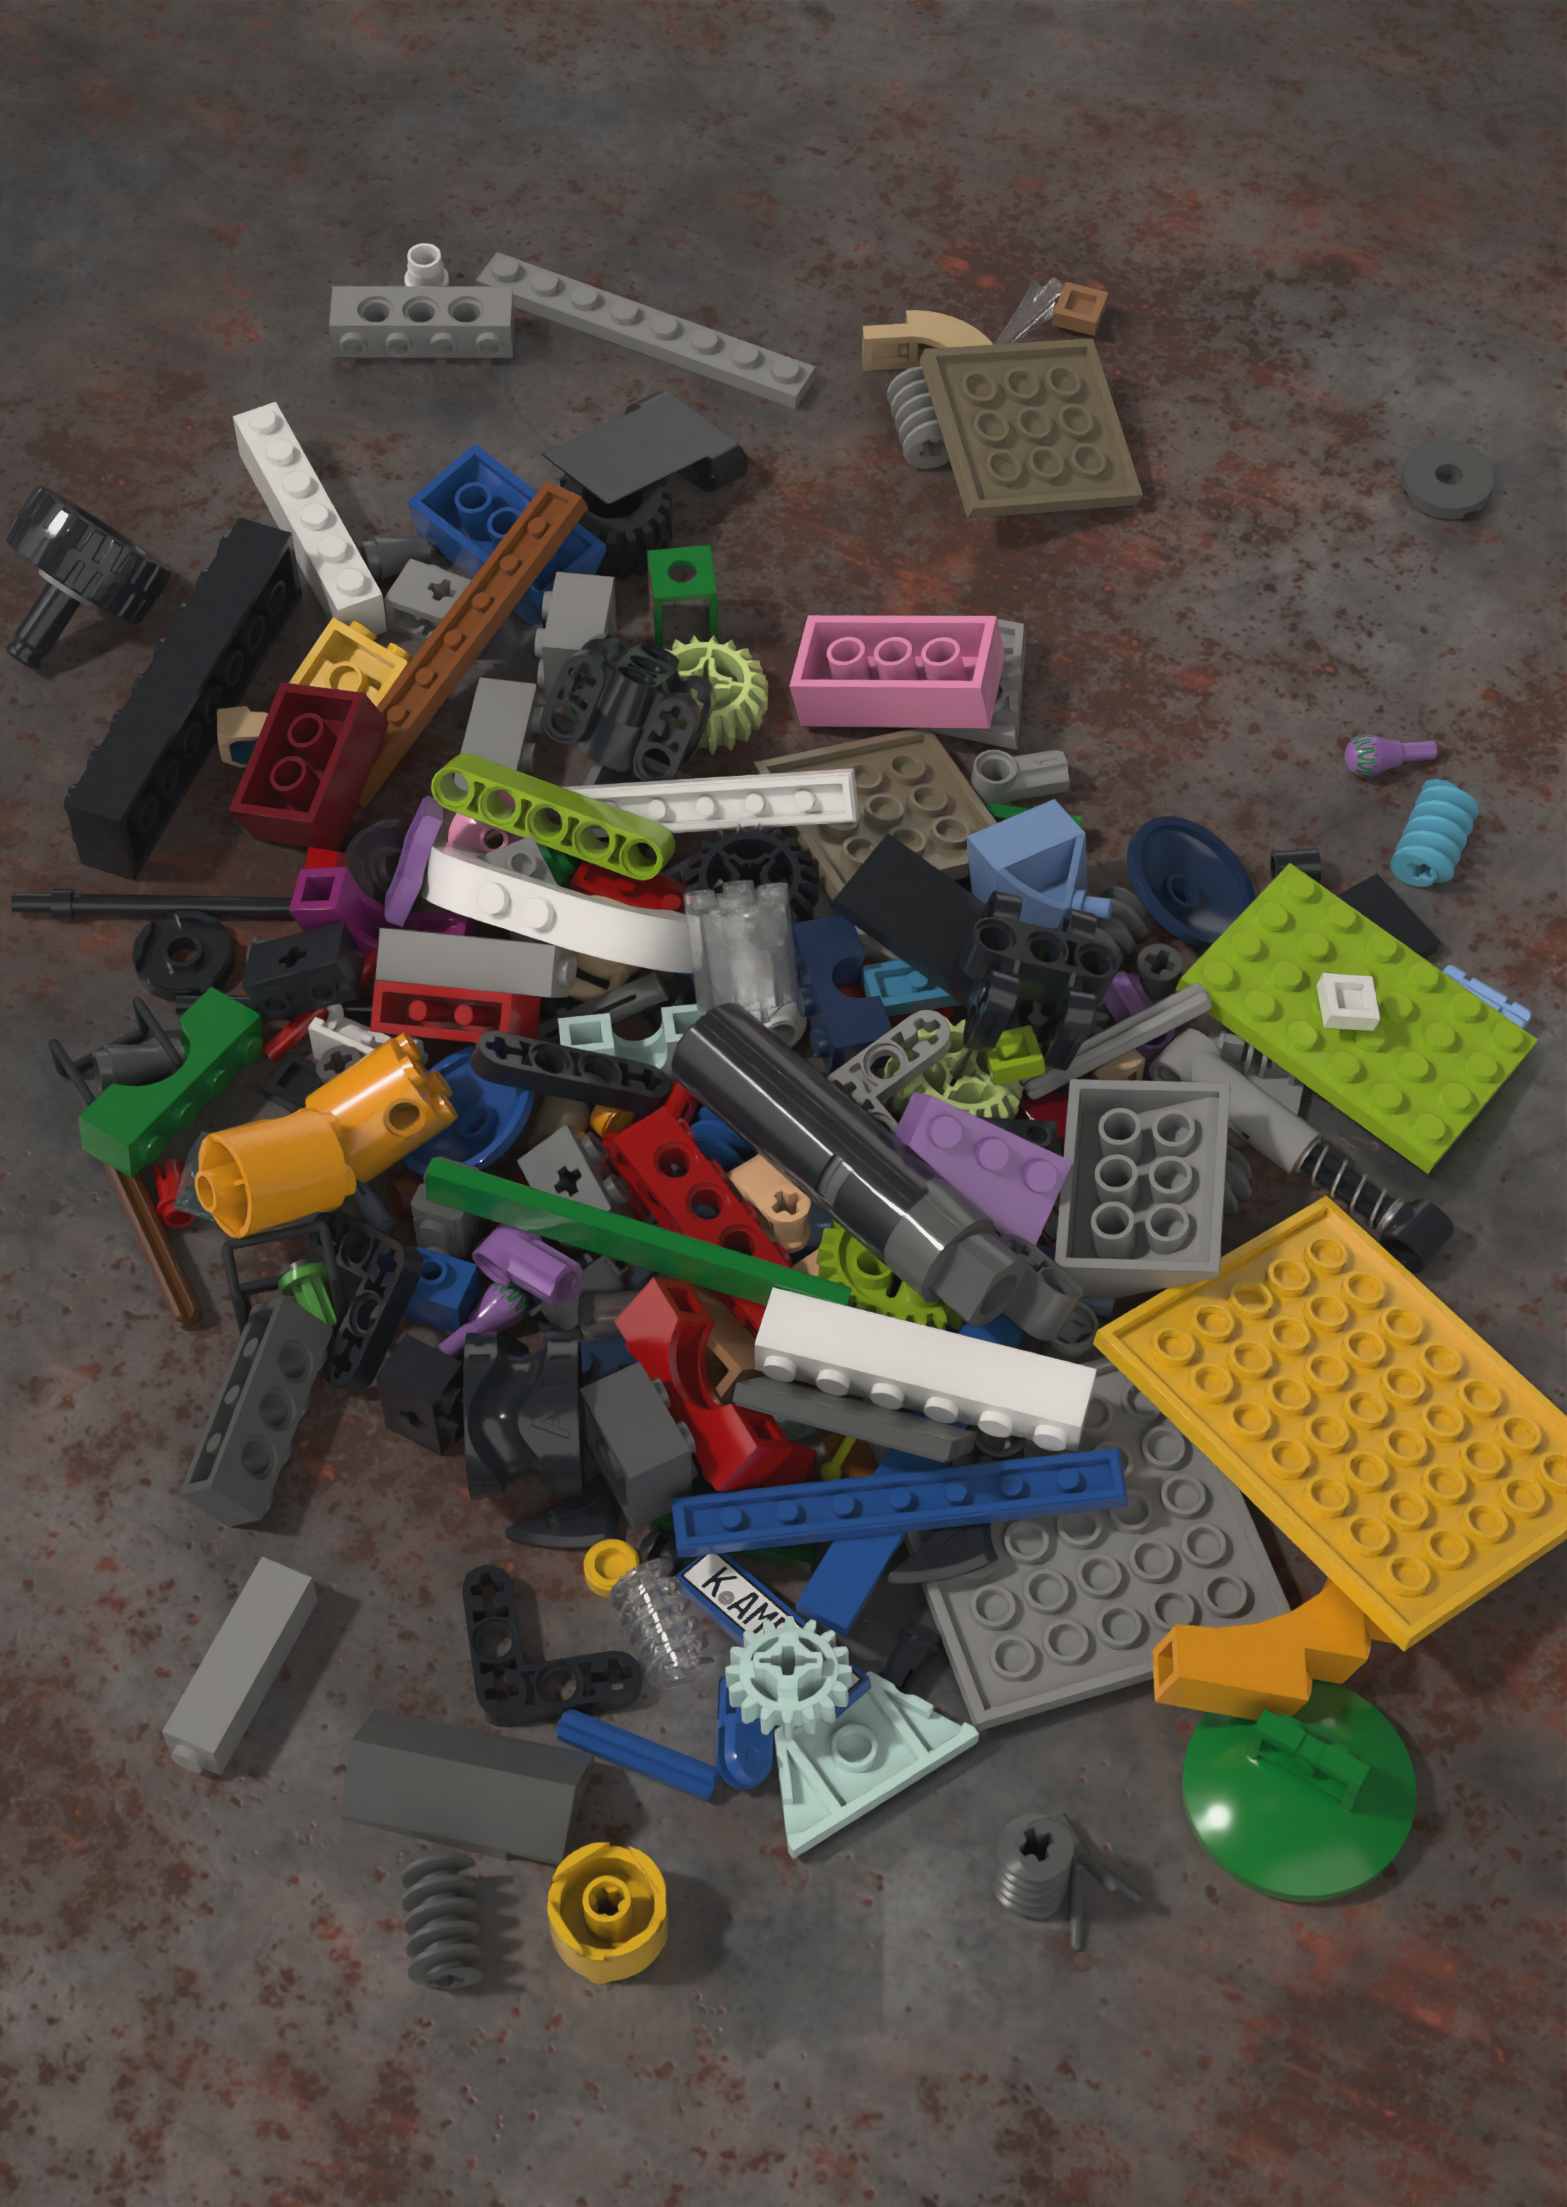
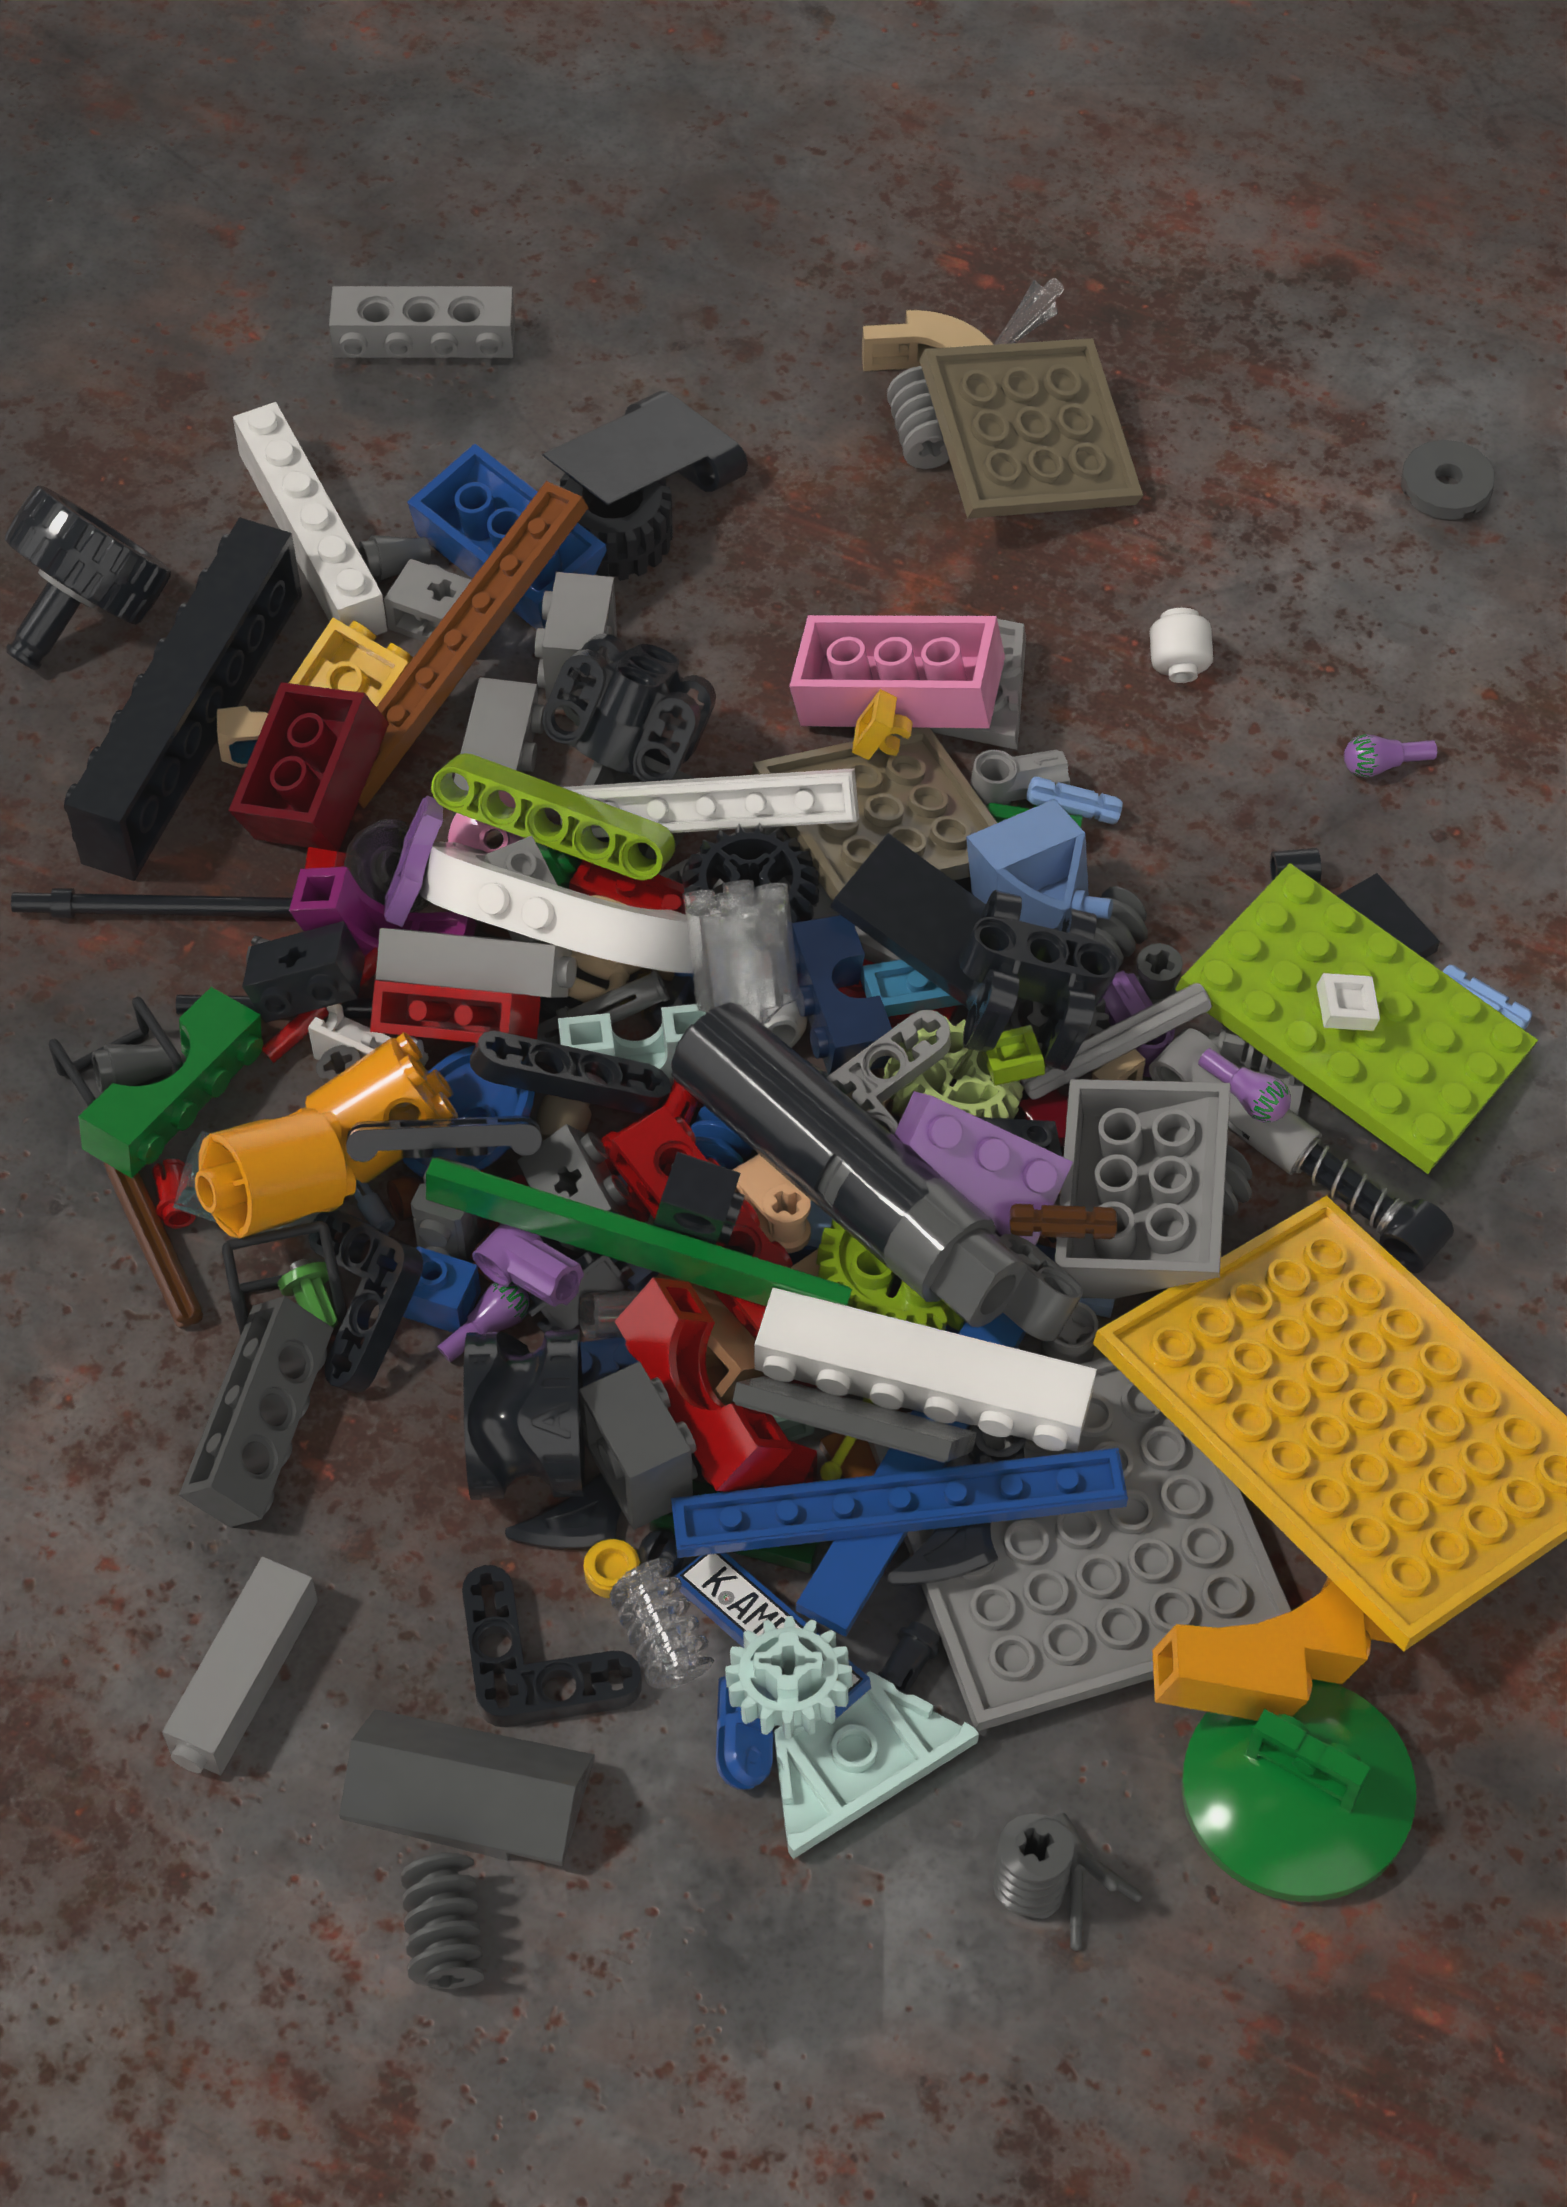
(180, 931): black tile -> none
(292, 1083): black tile -> none
(422, 1136): none -> black plate
(422, 1395): black brick -> none
(425, 267): white piece -> none
(605, 1945): yellow brick -> none
(609, 1119): light orange tile -> none
(637, 1754): blue axle -> none
(651, 331): light grey plate -> none
(665, 589): green piece -> none
(700, 1200): none -> black brick
(738, 688): yellowish green gear -> none
(877, 725): none -> yellow tile
(1063, 1221): none -> reddish brown axle
(1075, 800): none -> light blue axle
(1080, 308): medium nougat plate -> none
(1181, 644): none -> white head
(1187, 879): dark blue dish -> none
(1259, 1094): none -> medium lavender piece
(1434, 835): medium azure piece -> none

